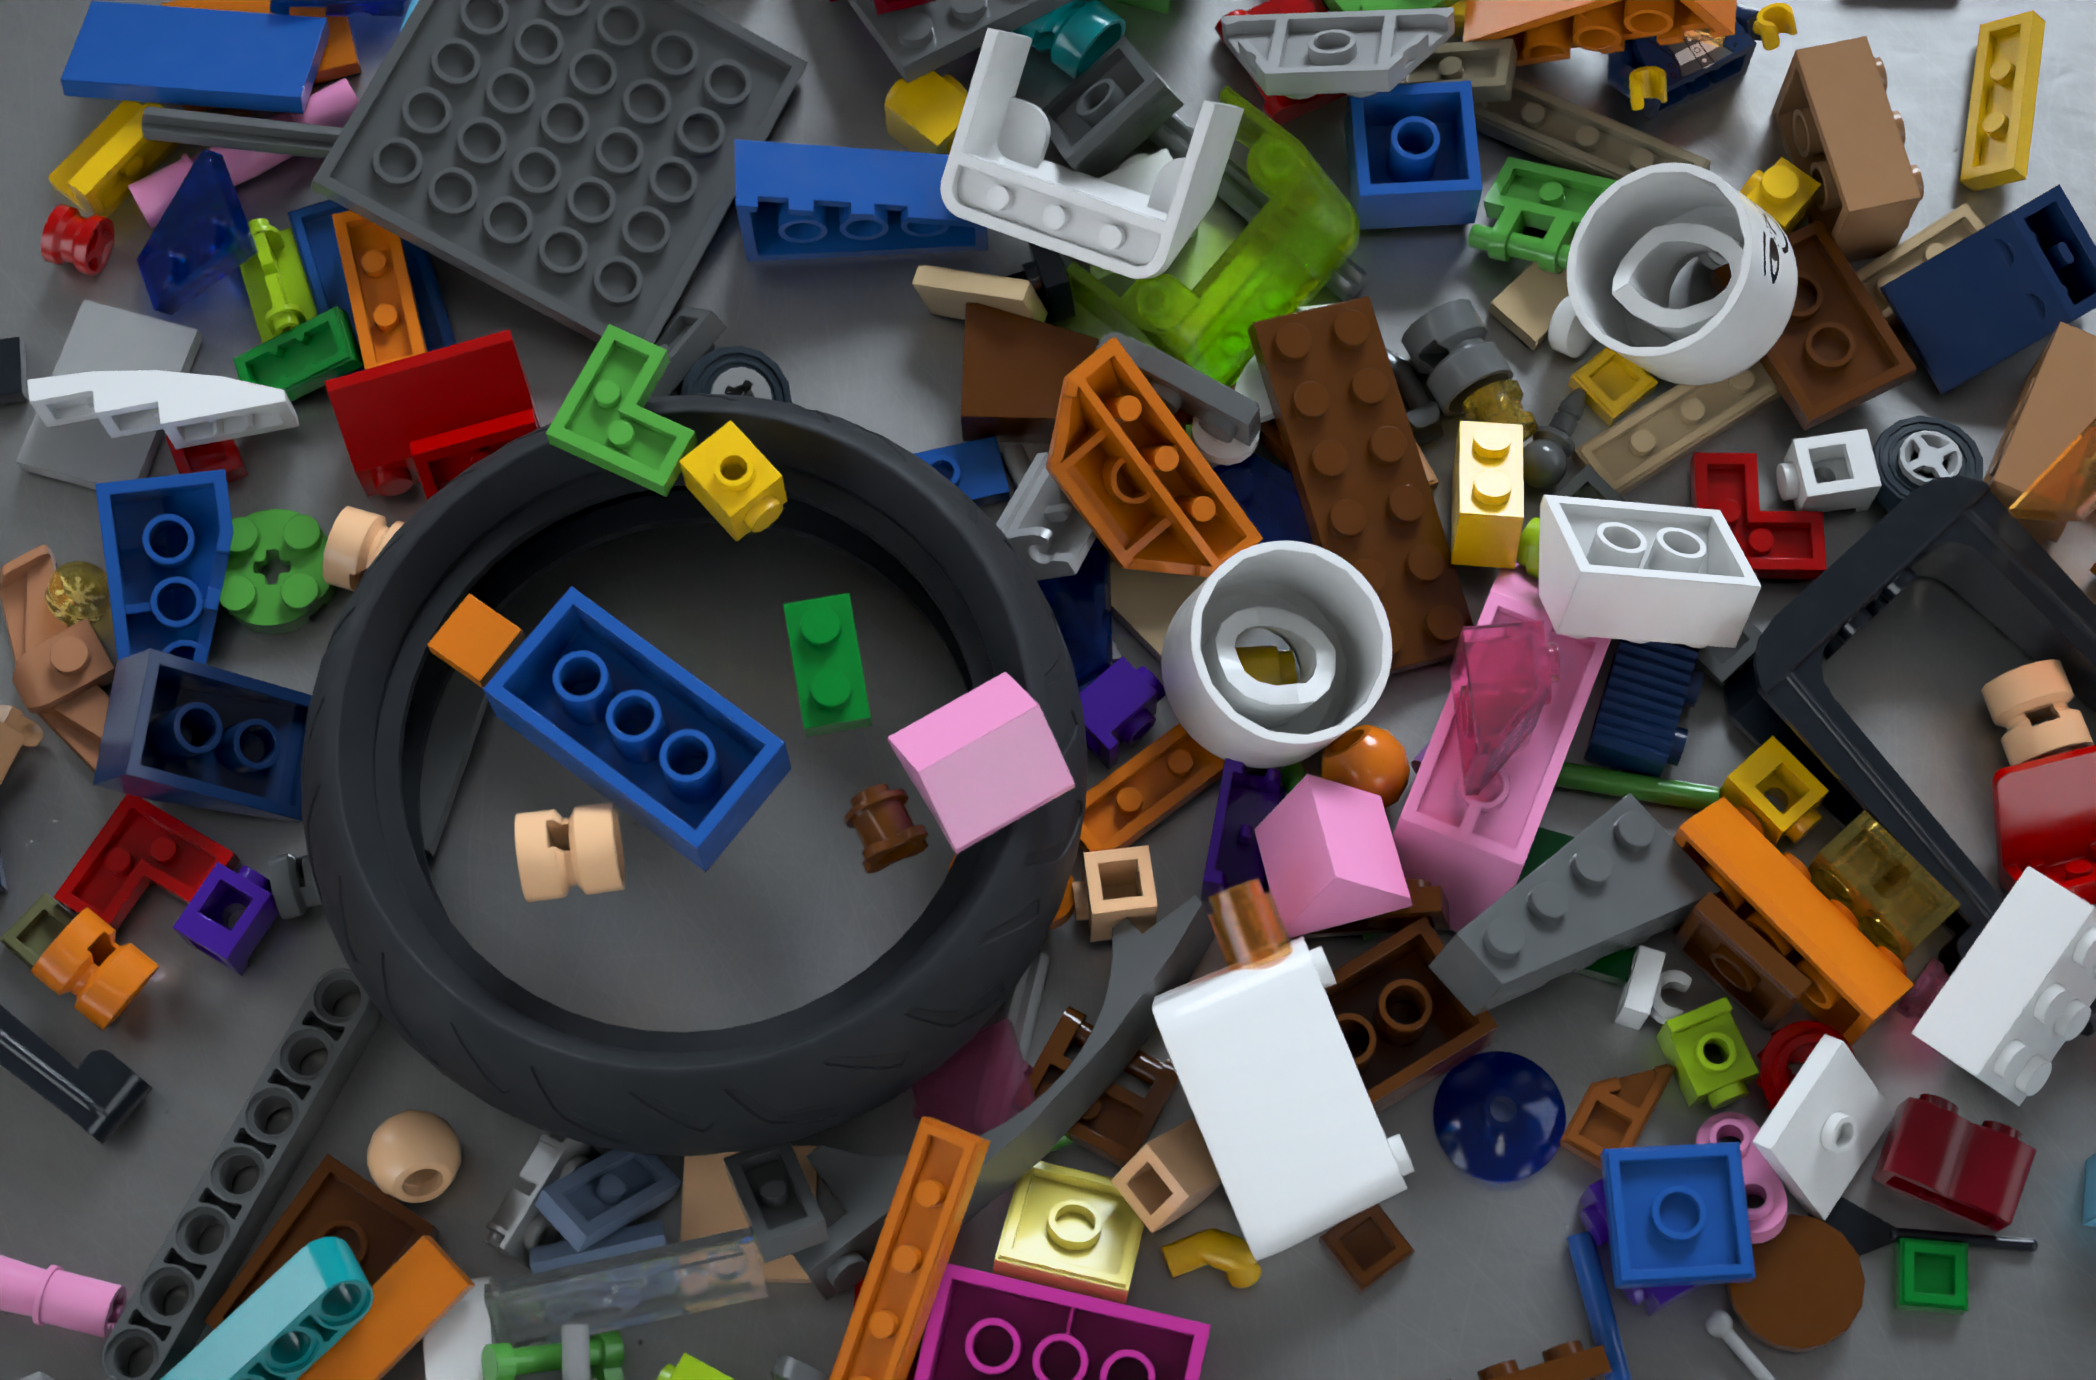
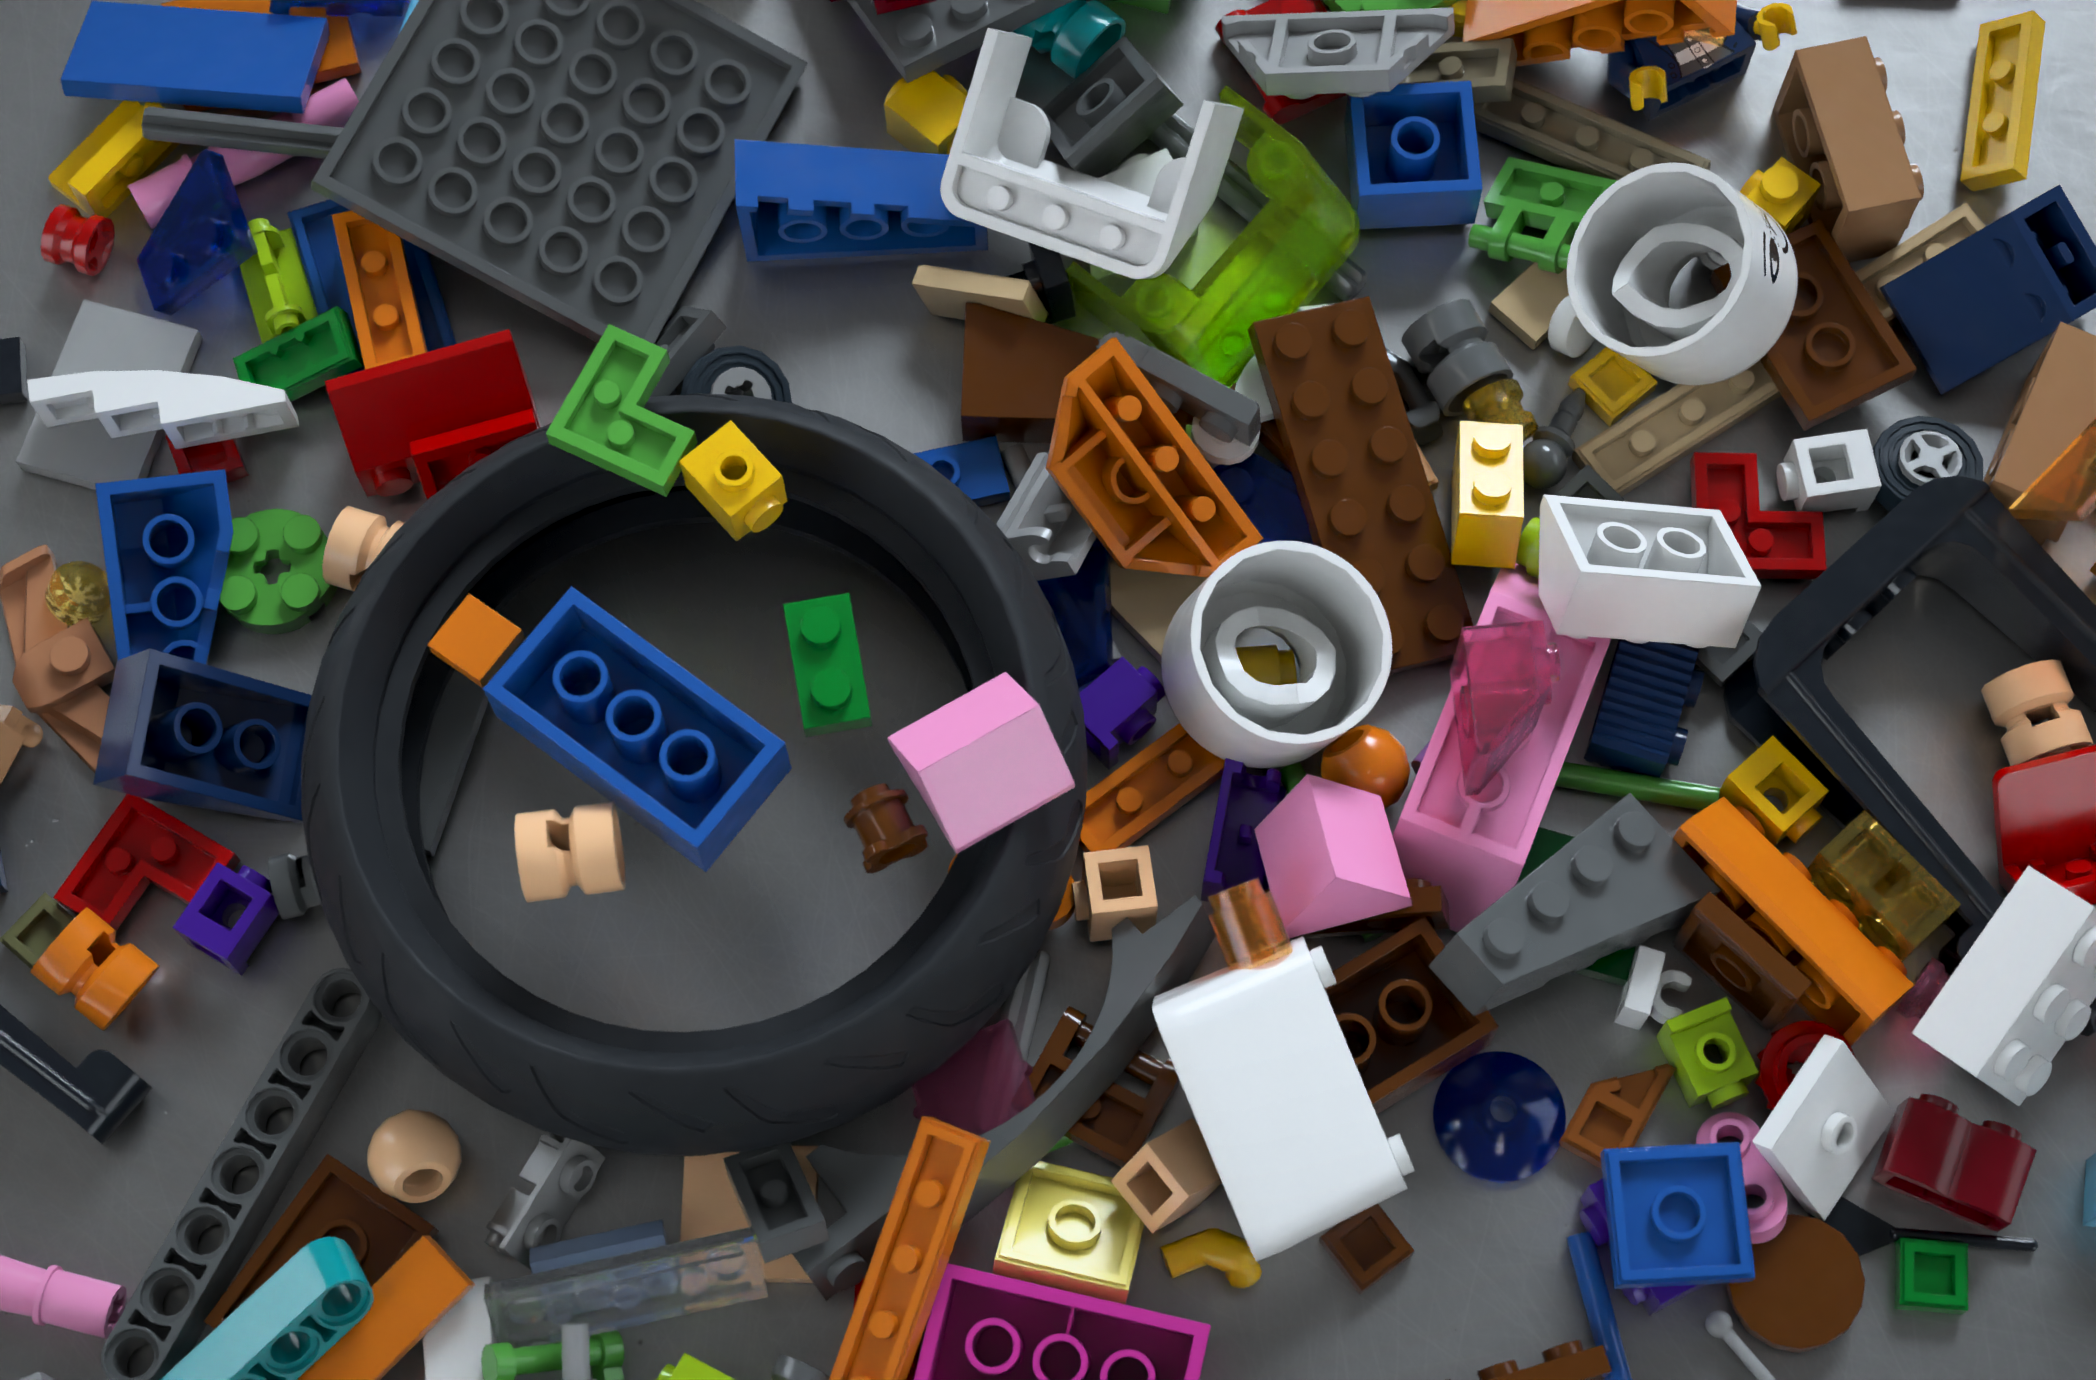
(606, 1195): sand blue plate -> none

